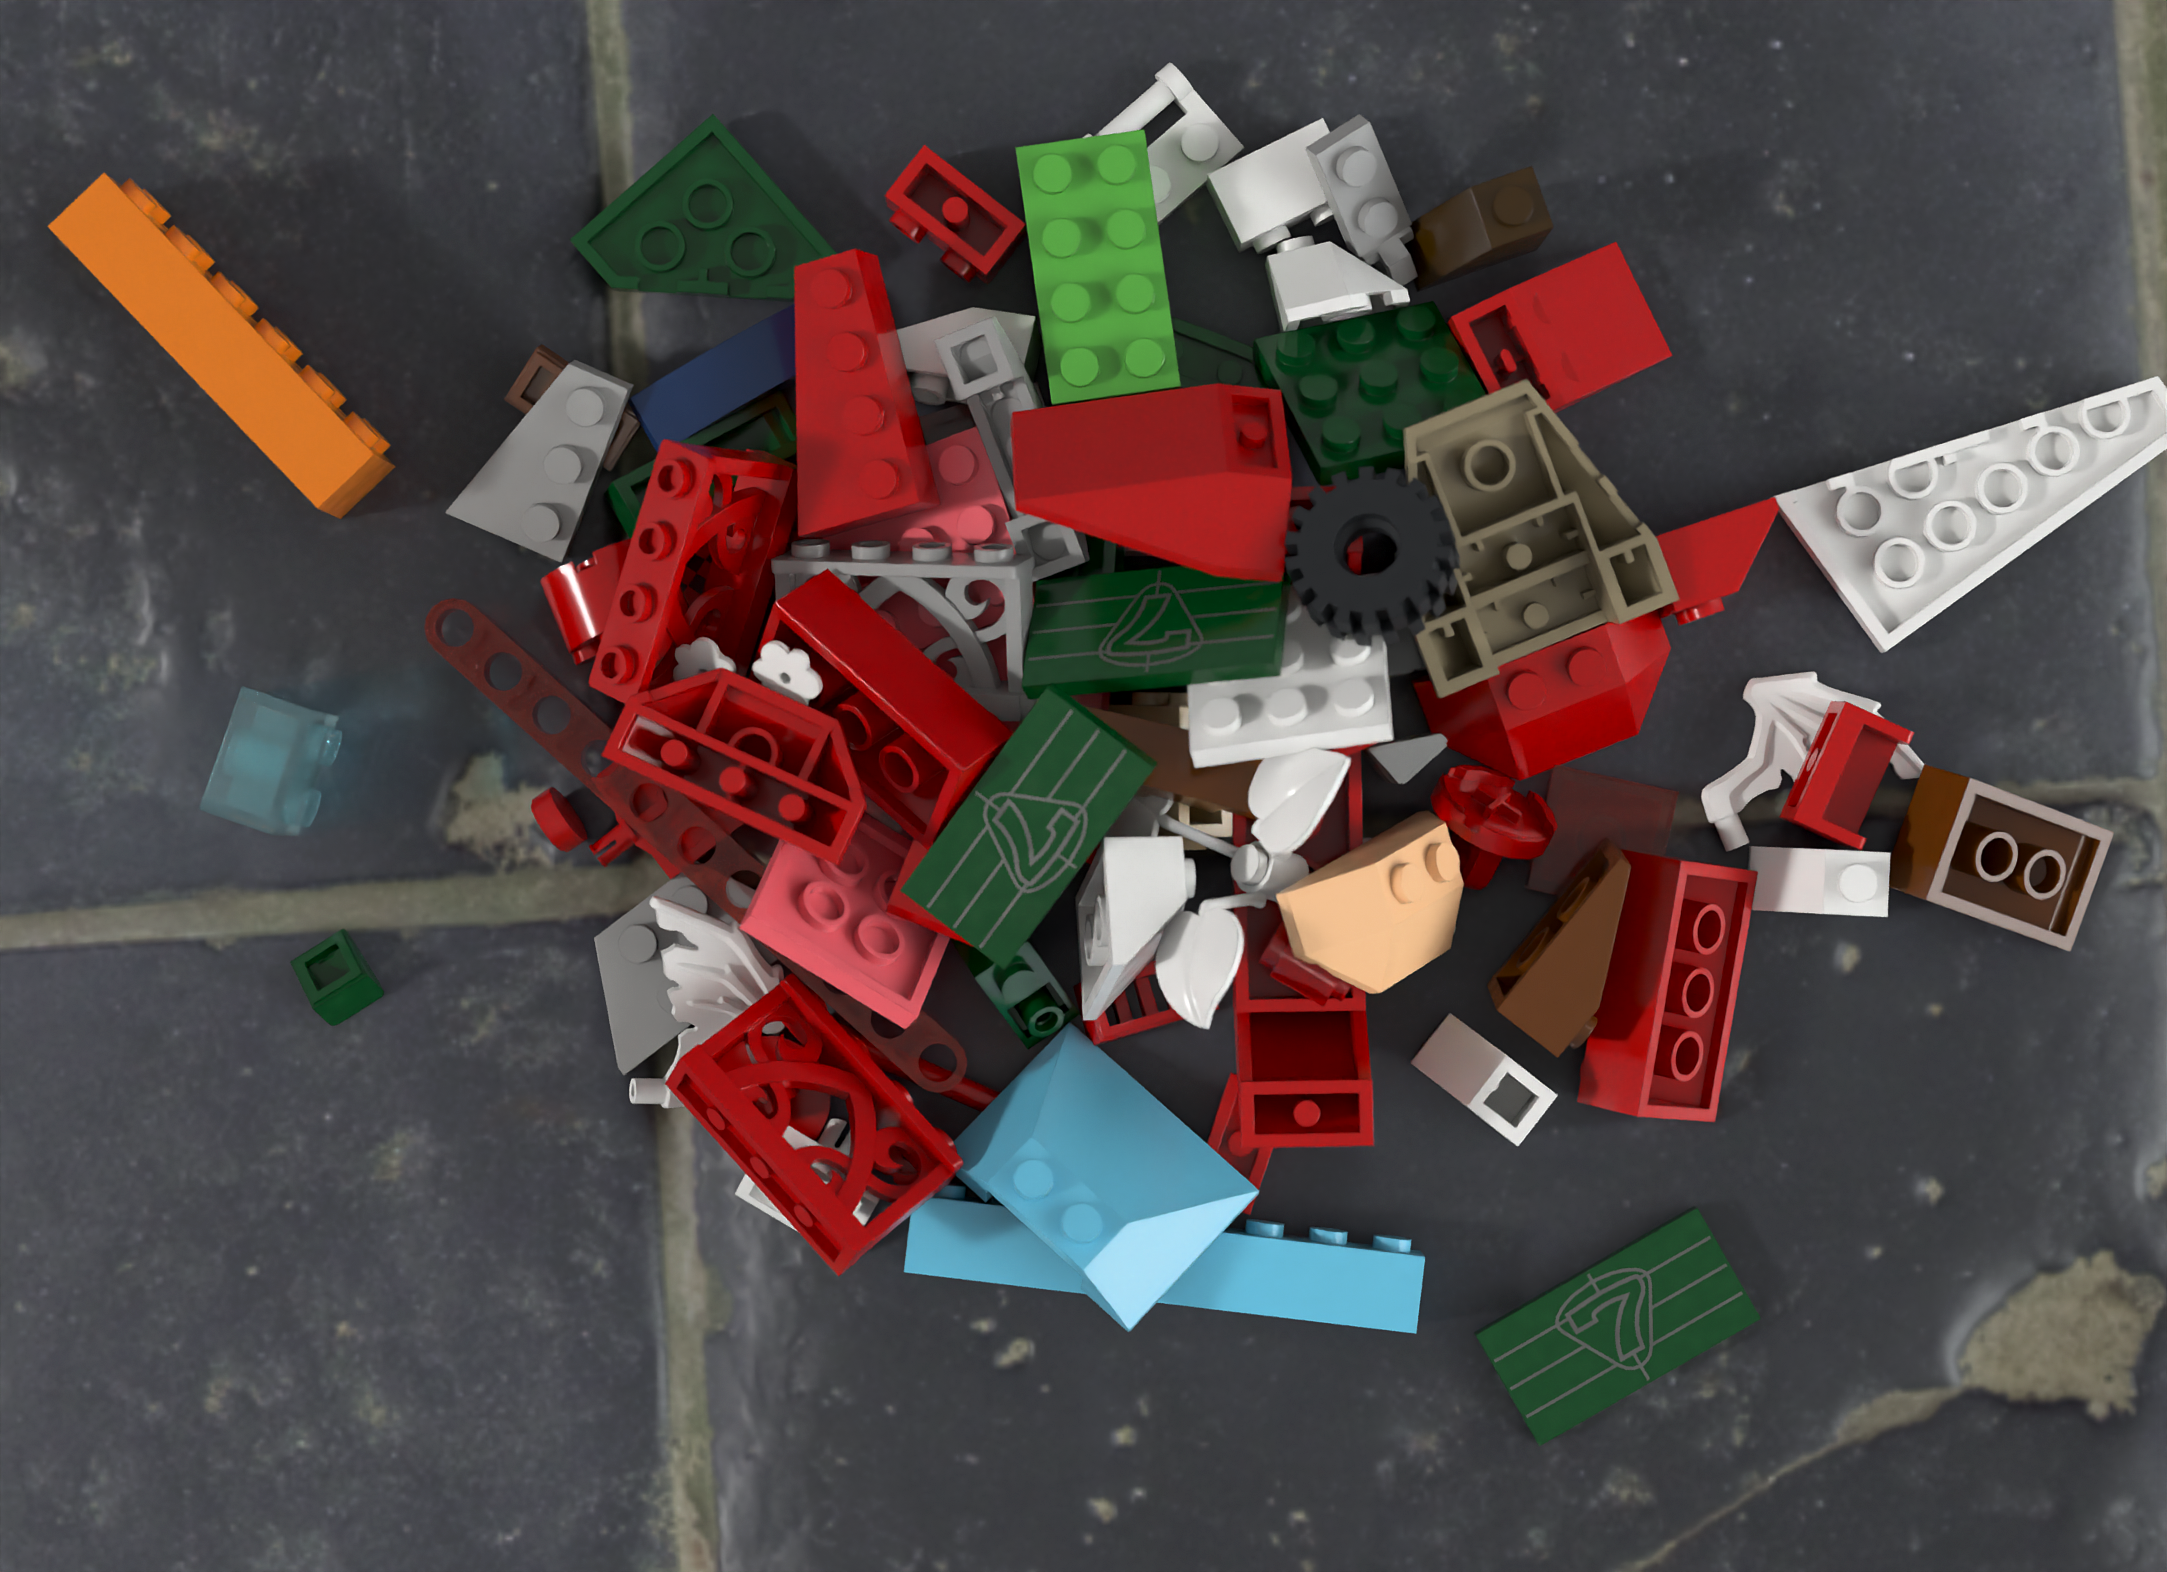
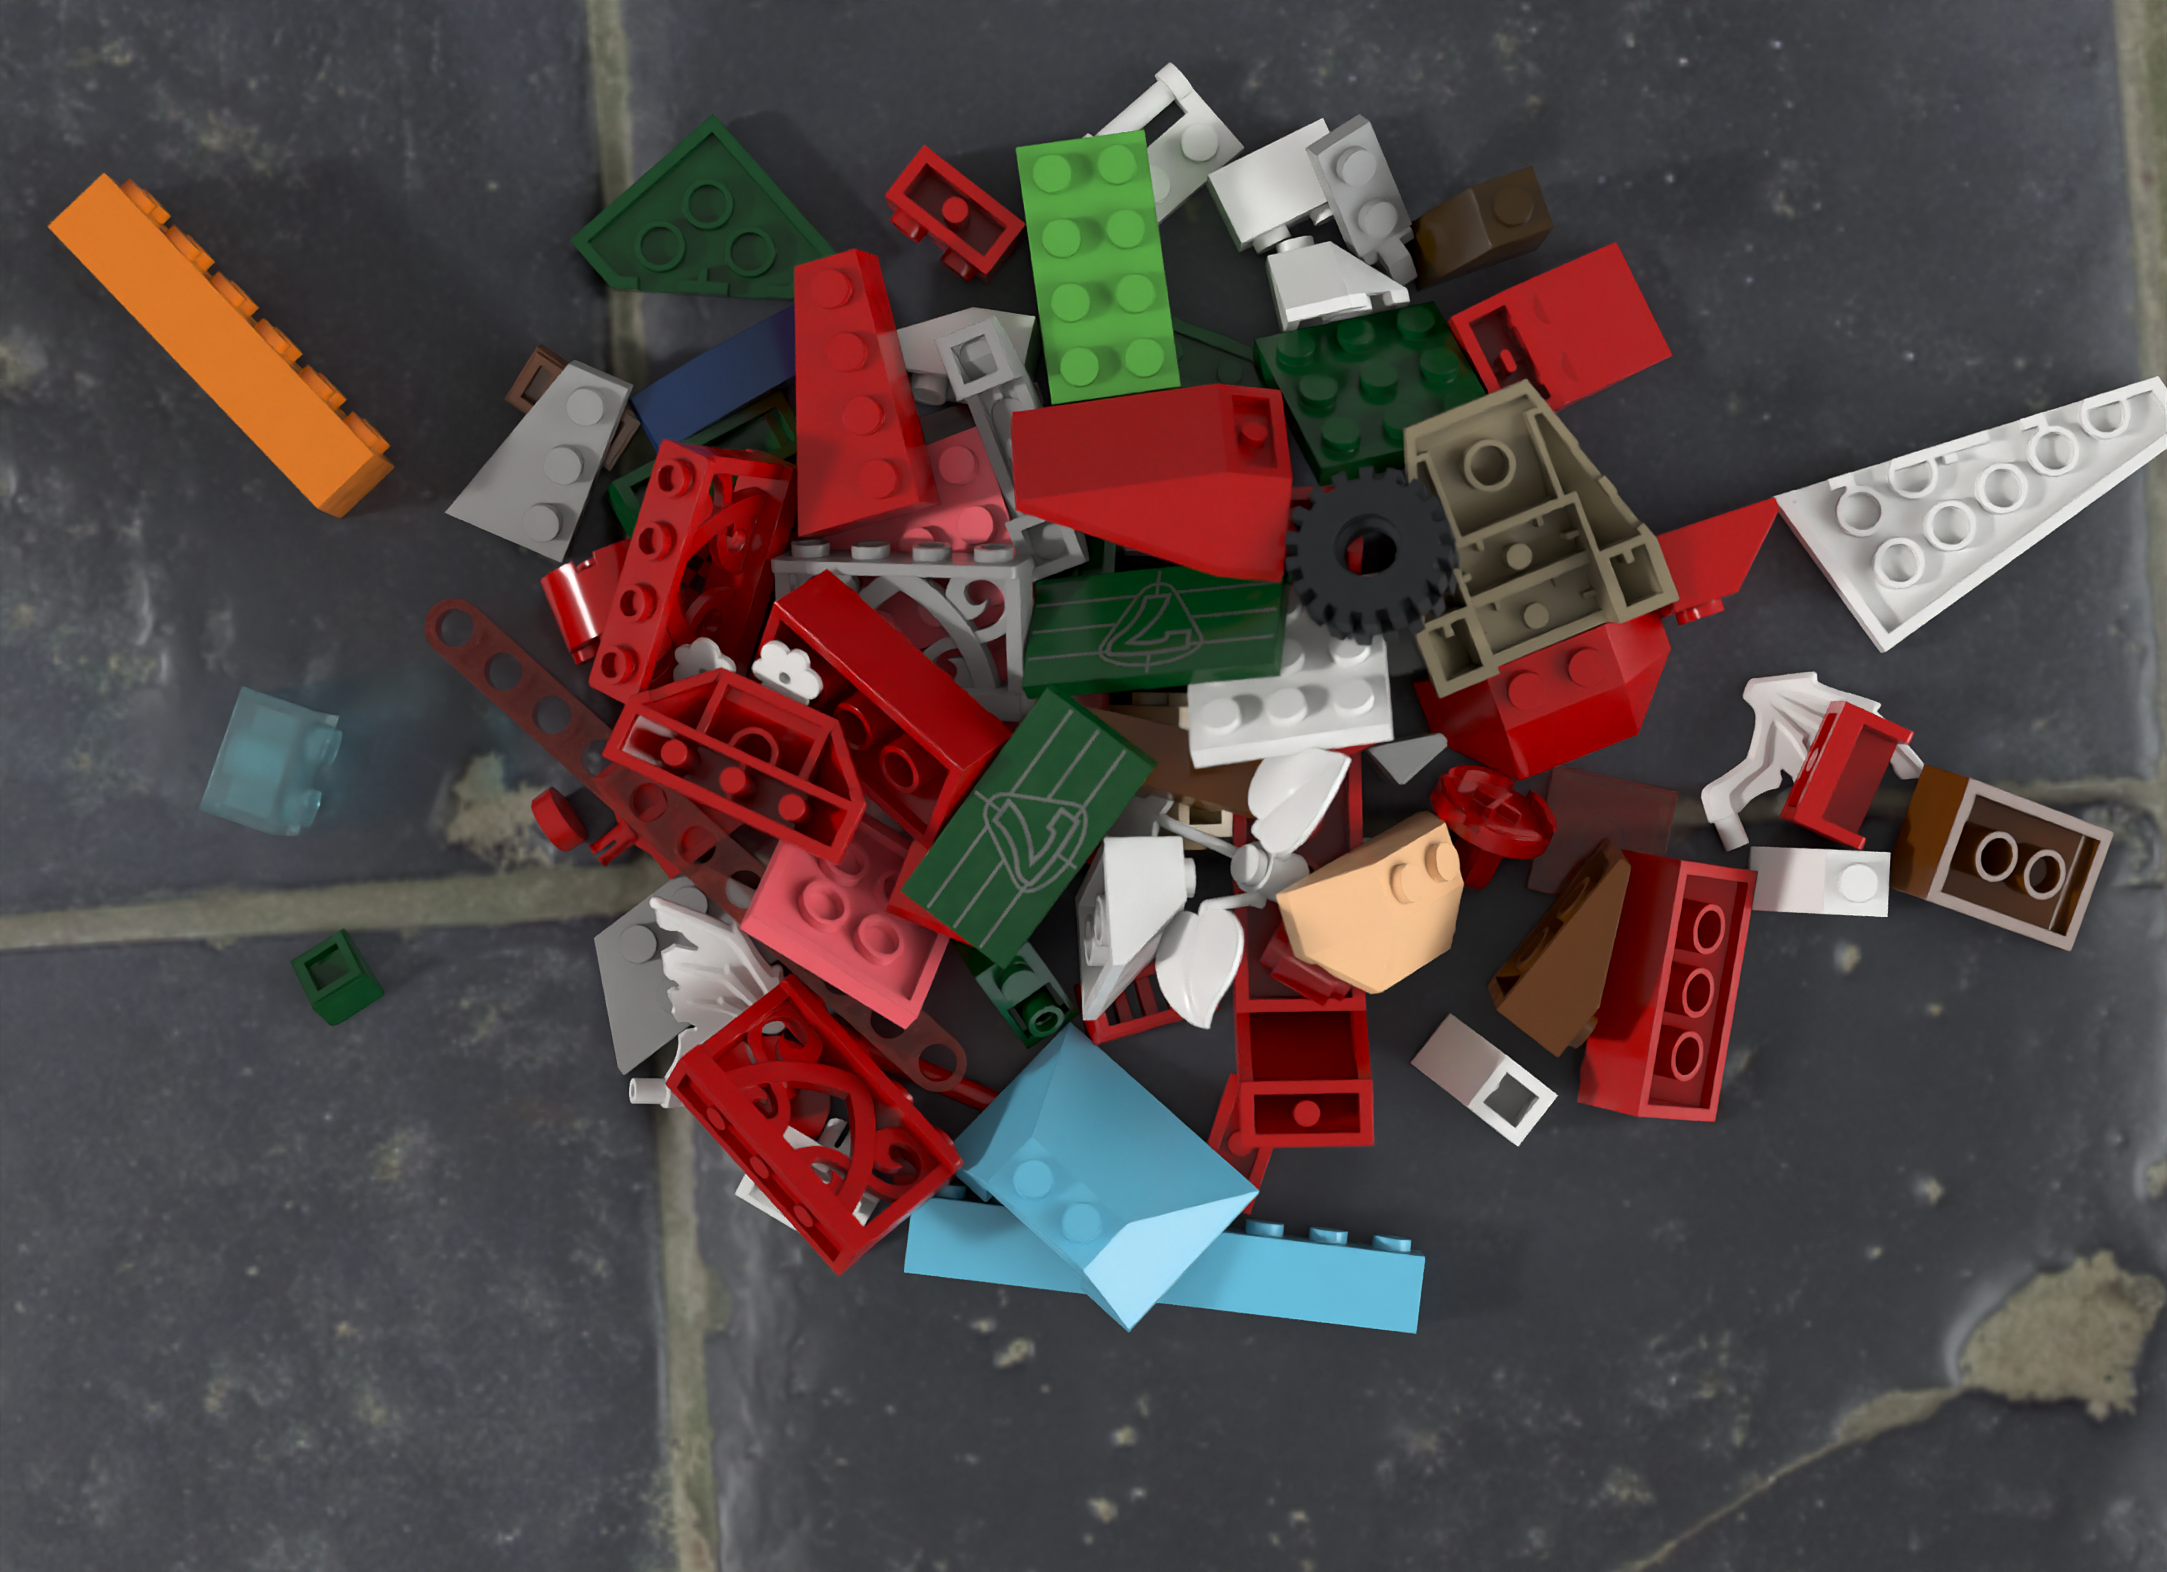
(1617, 1325): dark green tile -> none

